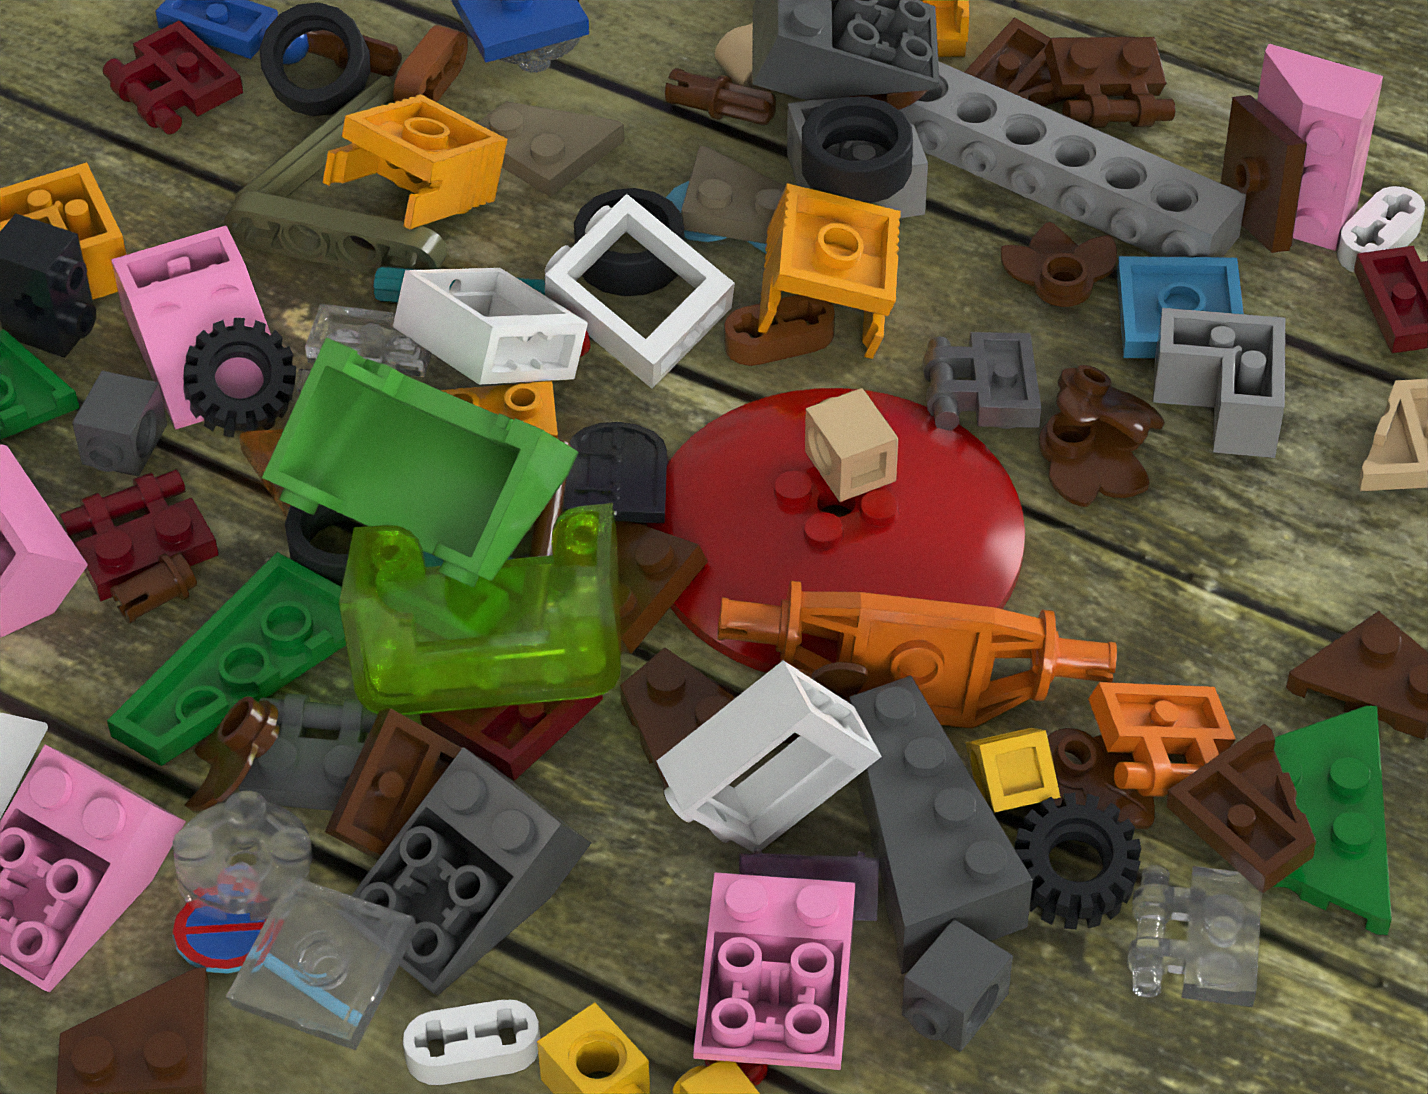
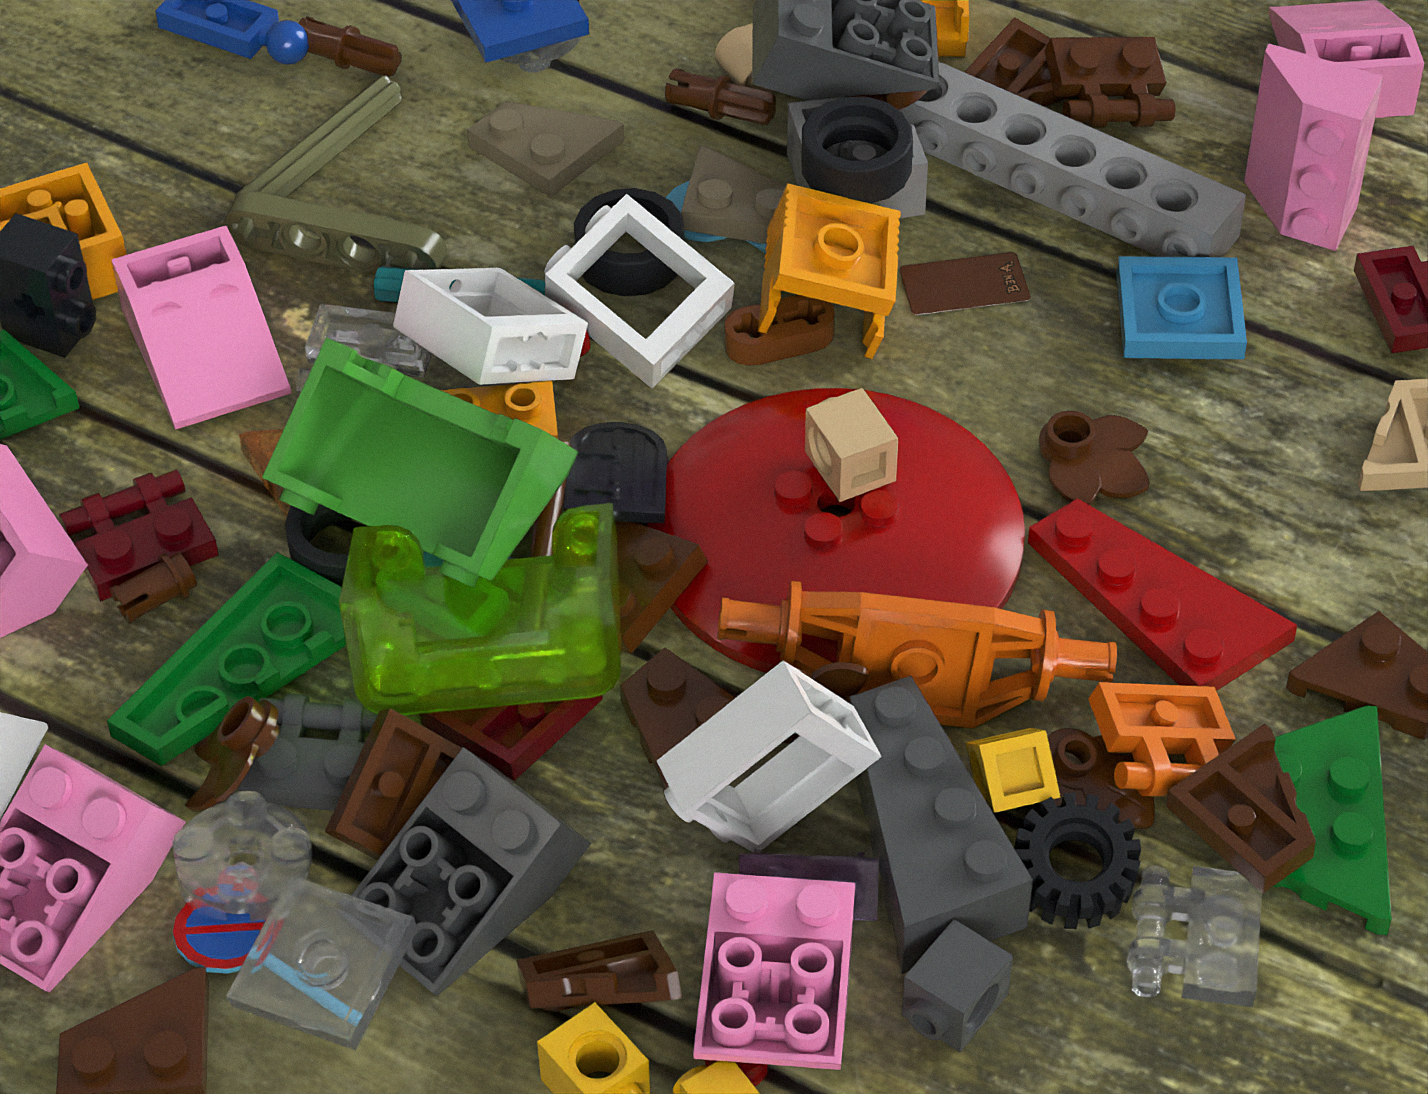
(120, 423): dark grey brick -> none
(184, 66): dark red plate -> none
(248, 343): black tyre -> none
(297, 22): black tyre -> none
(423, 150): light orange piece -> none
(432, 64): dark orange beam -> none
(471, 1042): white beam -> none
(601, 972): none -> reddish brown wing
(964, 283): none -> reddish brown sticker
(1001, 386): flat silver plate -> none
(1060, 267): reddish brown plate -> none
(1089, 397): reddish brown plate -> none
(1166, 606): none -> red wing
(1228, 366): light grey brick -> none
(1266, 165): reddish brown plate -> none
(1360, 37): none -> bright pink slope
(1370, 224): white beam -> none

